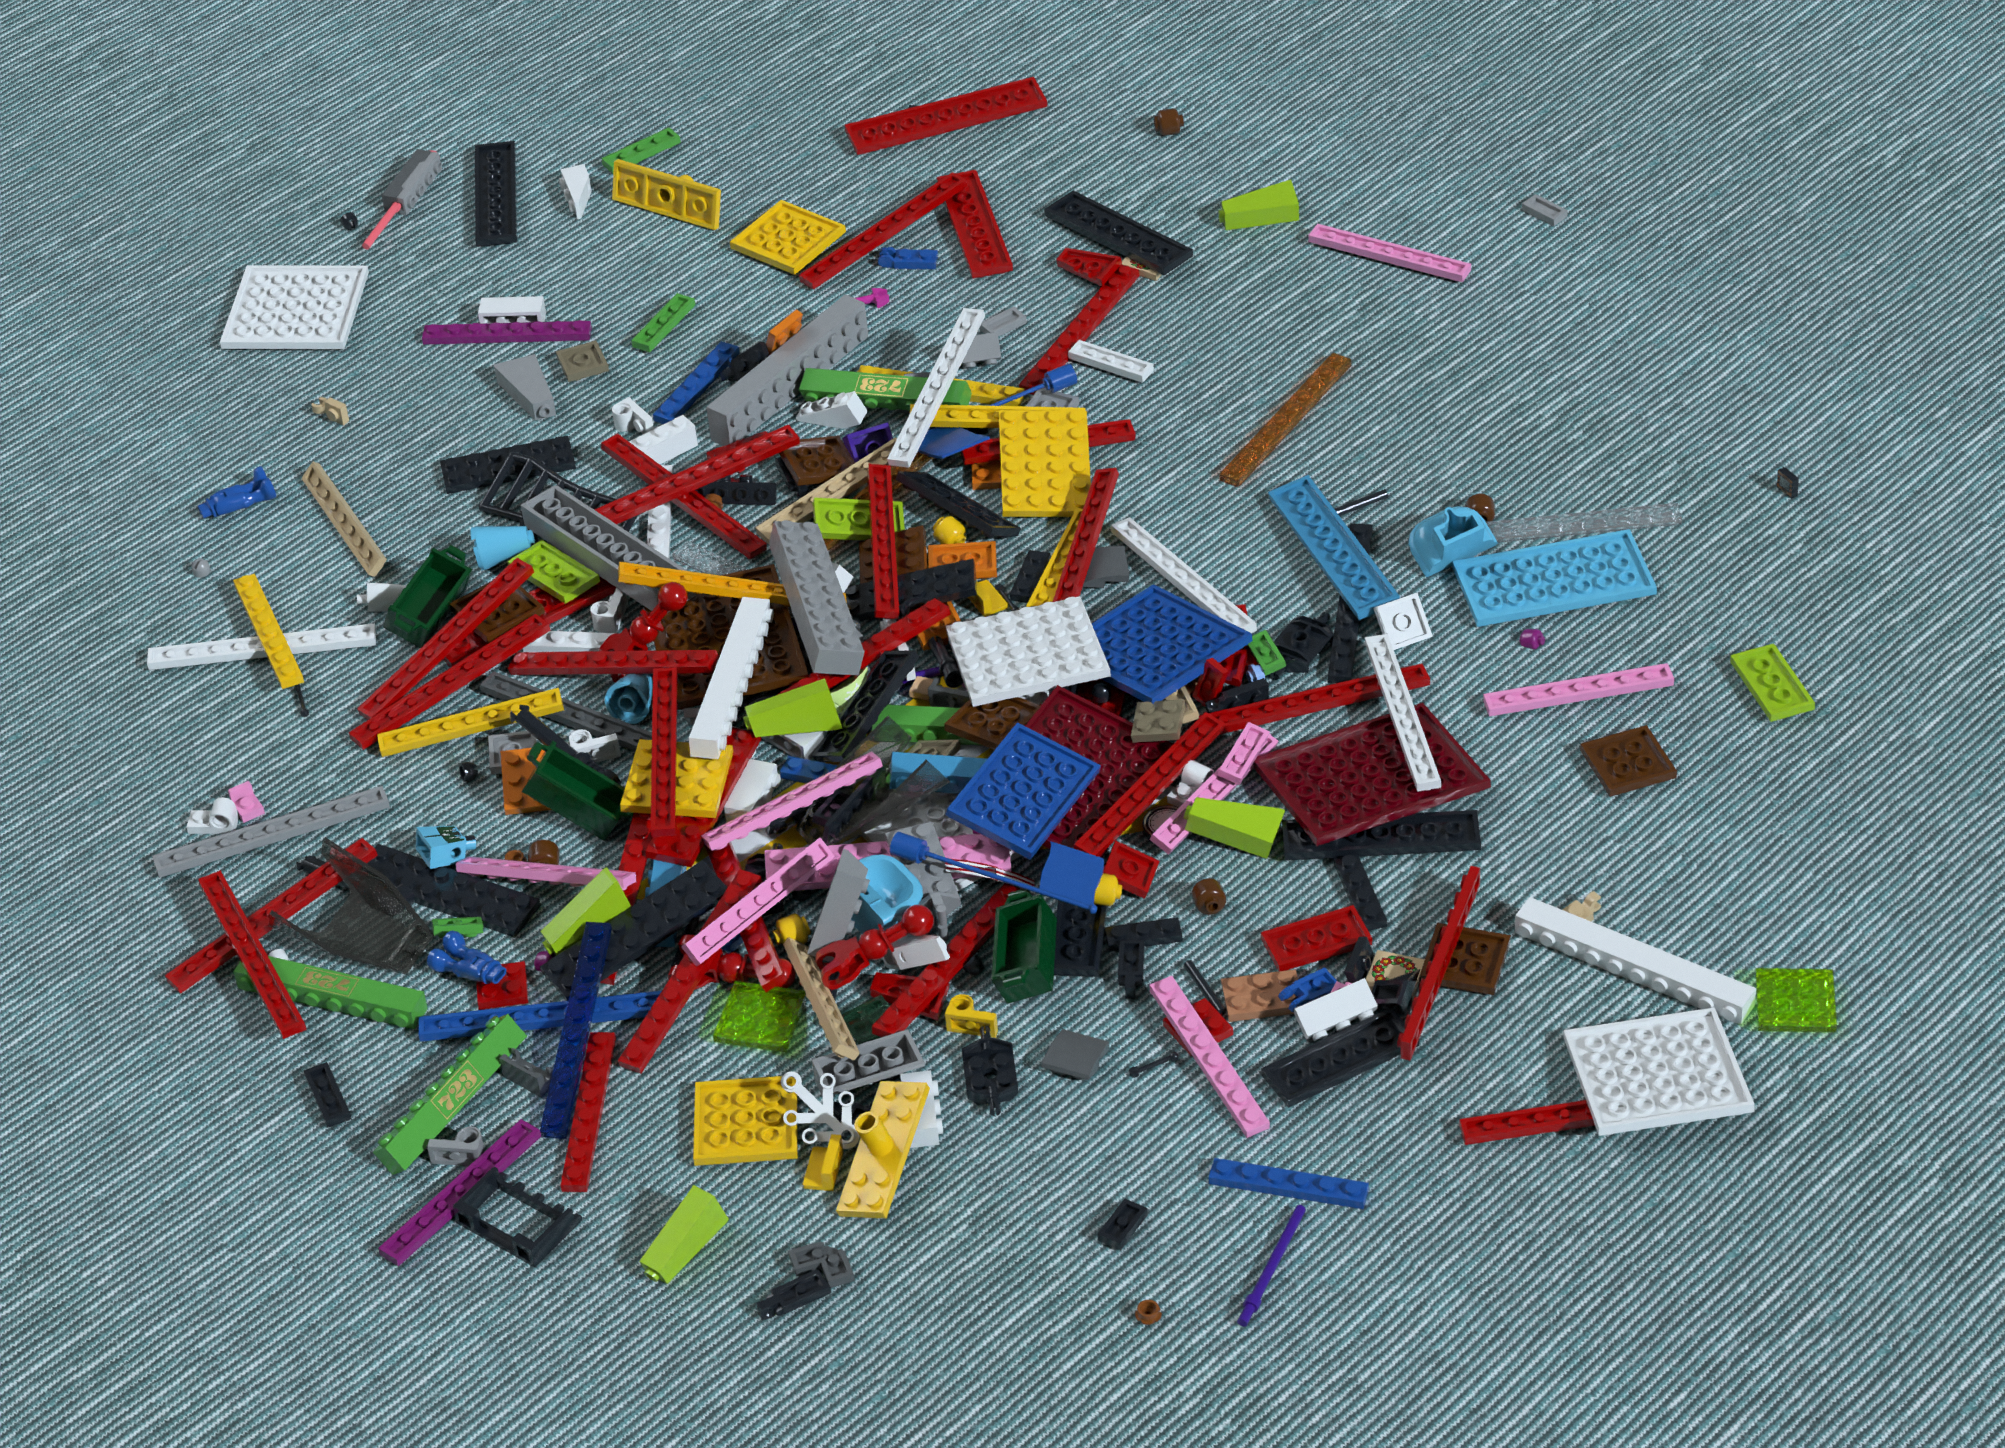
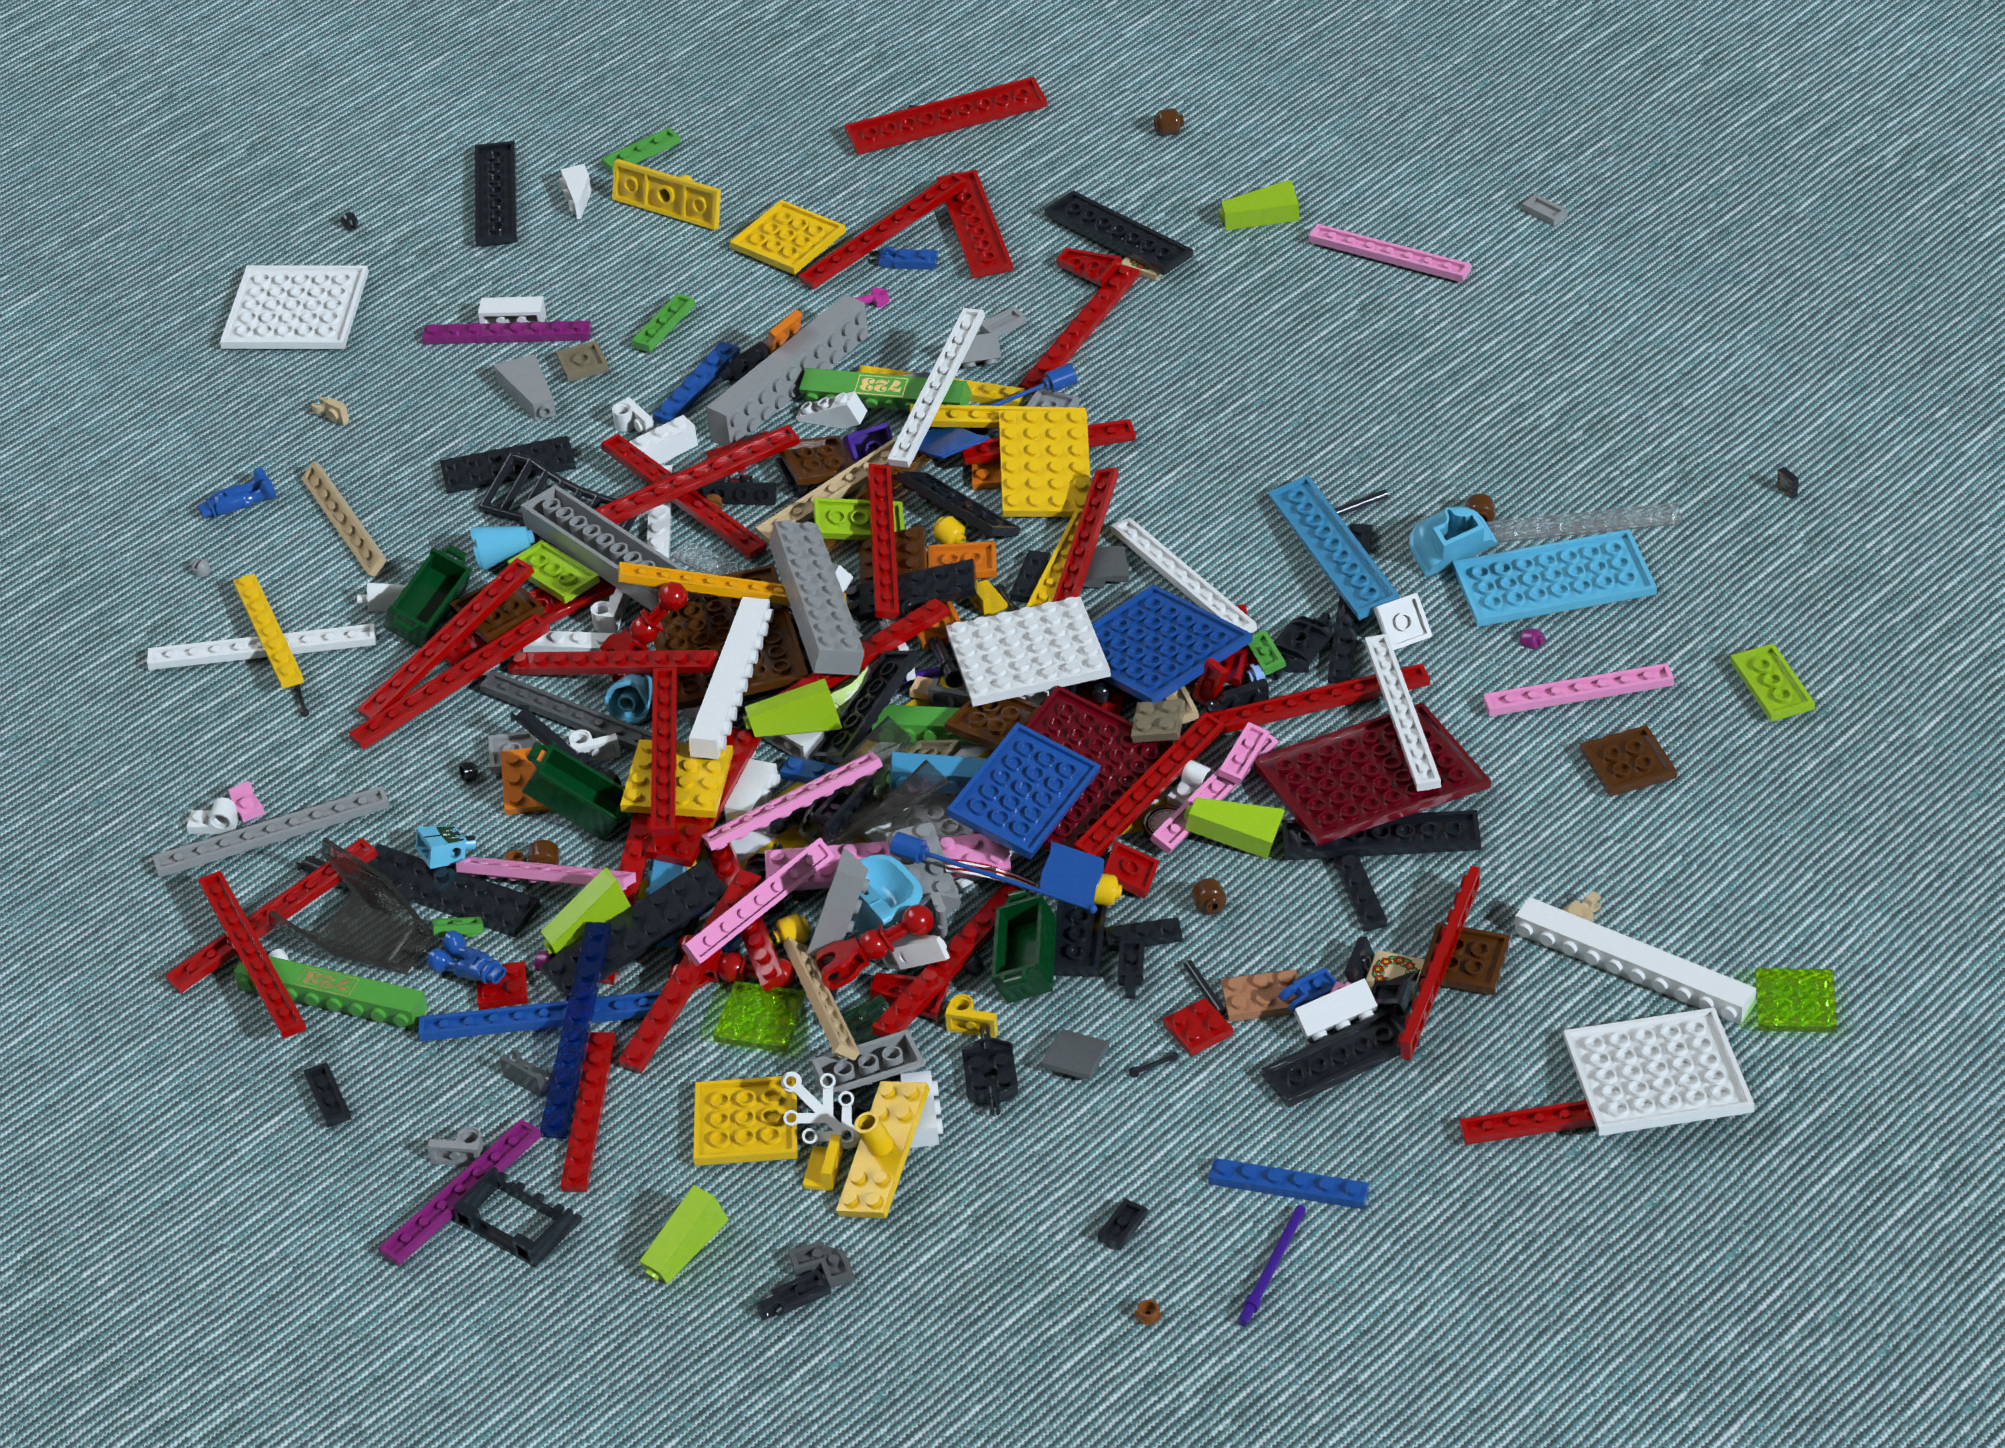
(407, 188): piece -> none
(449, 1094): bright green brick -> none
(467, 722): yellow plate -> none
(1110, 361): white plate -> none
(1209, 1057): bright pink plate -> none
(1285, 420): clear orange plate -> none
(1314, 938): red plate -> none

